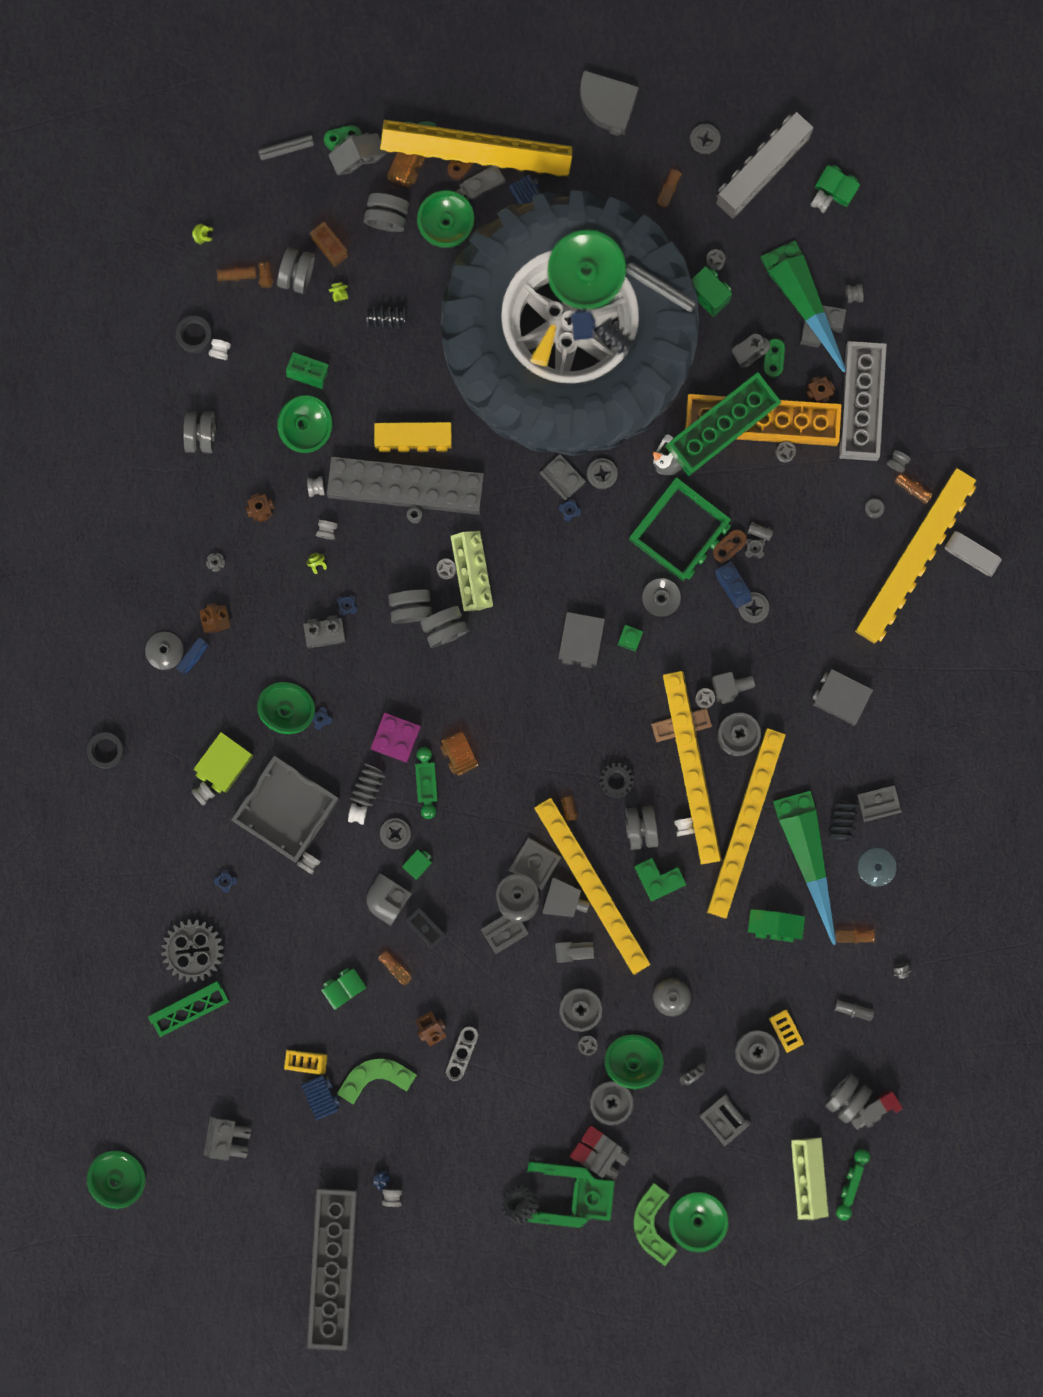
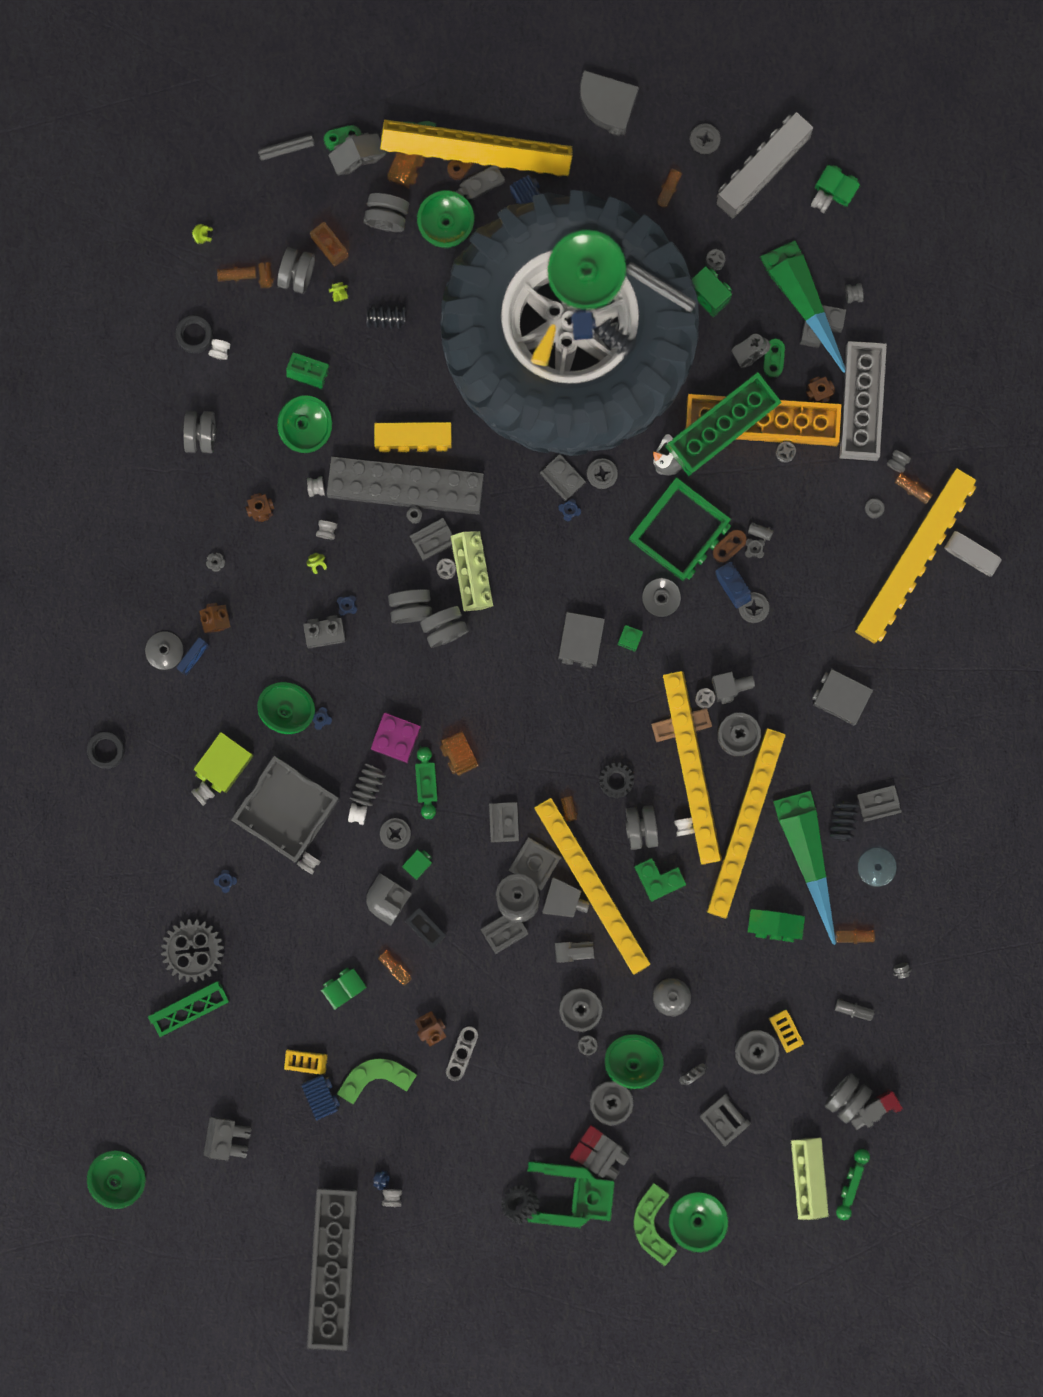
(432, 539): none -> dark grey plate
(504, 822): none -> dark grey plate

